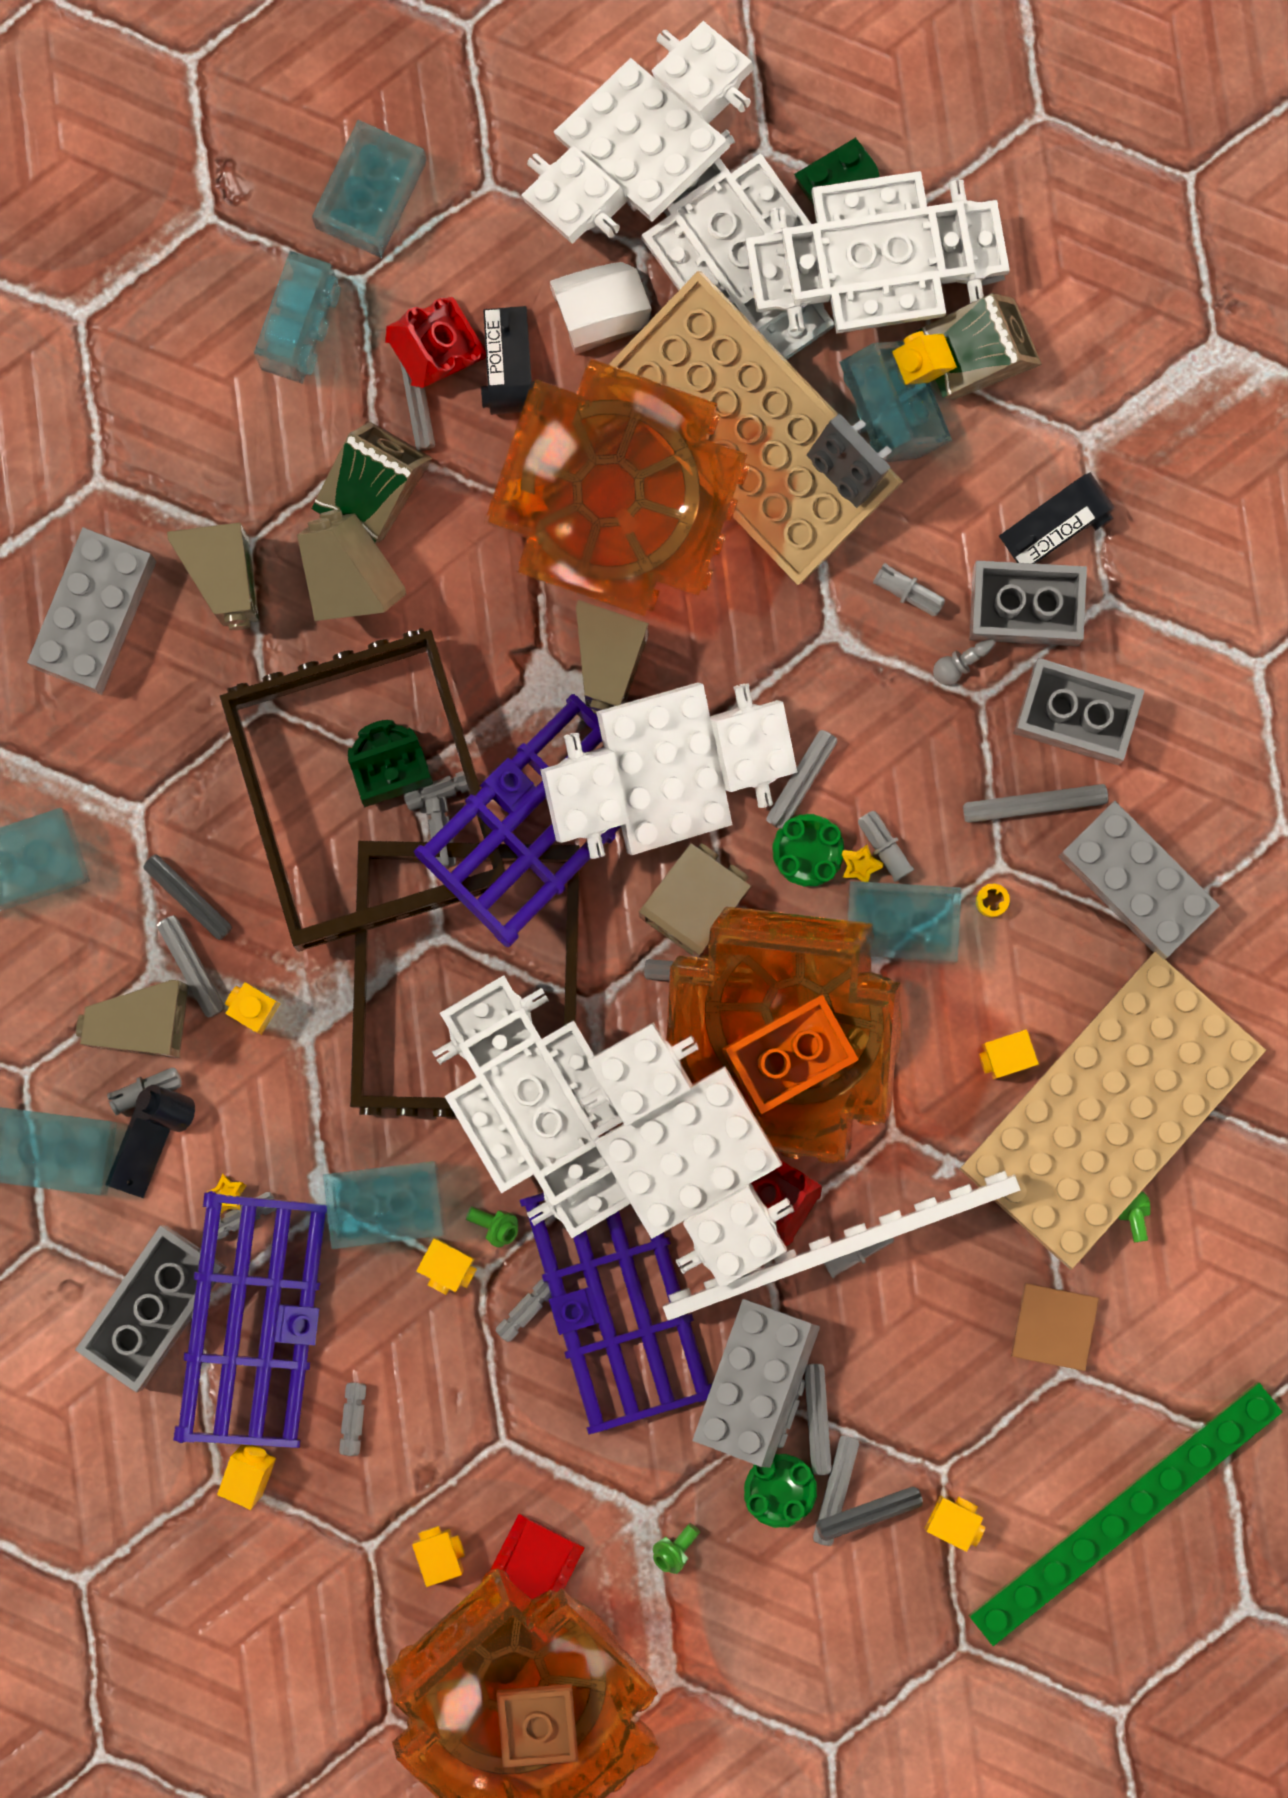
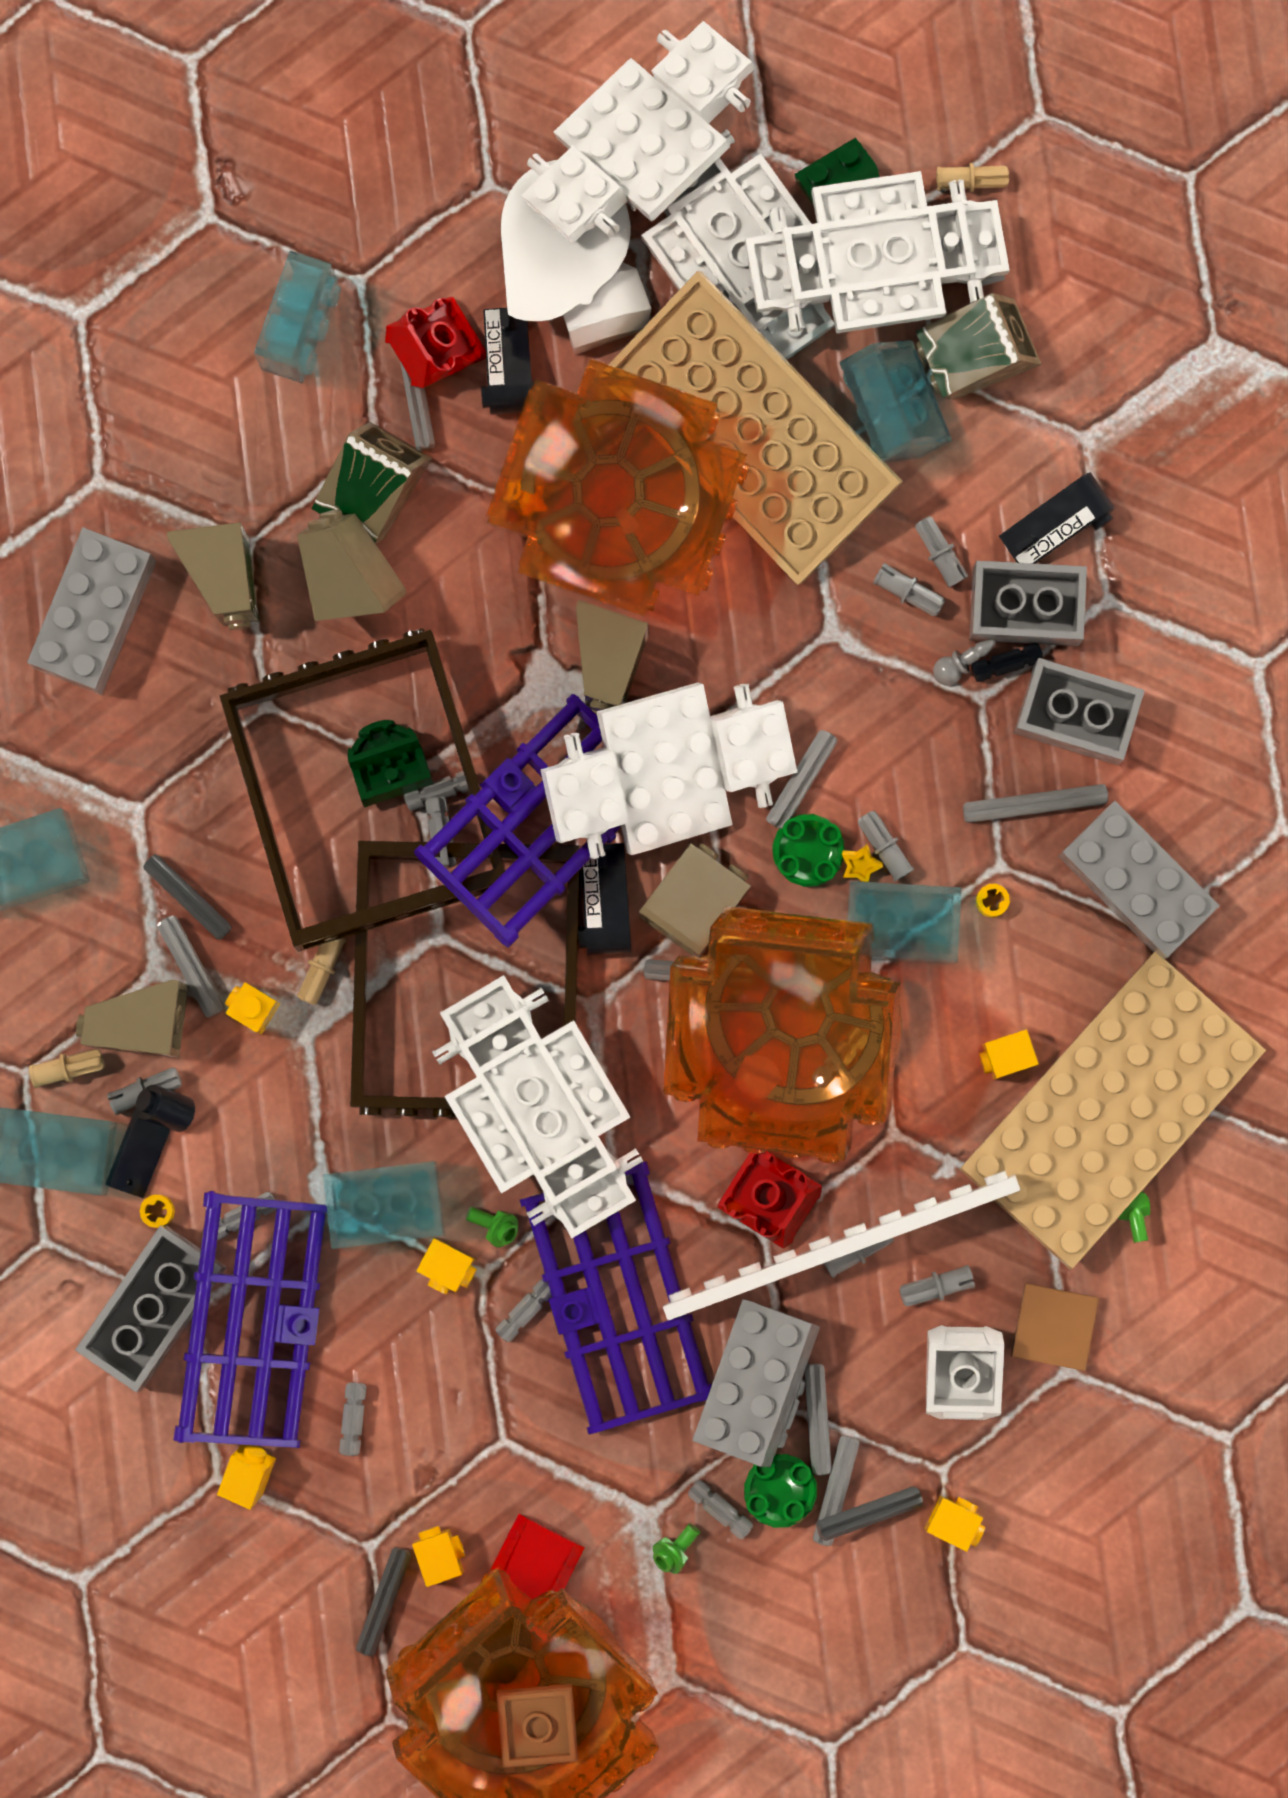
(66, 1067): none -> tan axle
(153, 1200): none -> yellow bush
(227, 1188): yellow piece -> none
(320, 971): none -> tan axle
(369, 188): clear light blue brick -> none
(383, 1601): none -> dark grey axle
(546, 270): none -> white sticker
(605, 904): none -> black door
(688, 1154): white piece -> none
(720, 1509): none -> light grey axle
(789, 1054): orange slope -> none
(849, 460): dark grey plate -> none
(923, 358): yellow brick -> none
(937, 1286): none -> light grey axle
(941, 552): none -> light grey axle
(964, 1372): none -> white slope
(973, 177): none -> tan axle
(1006, 662): none -> black axle
(1125, 1513): green plate -> none

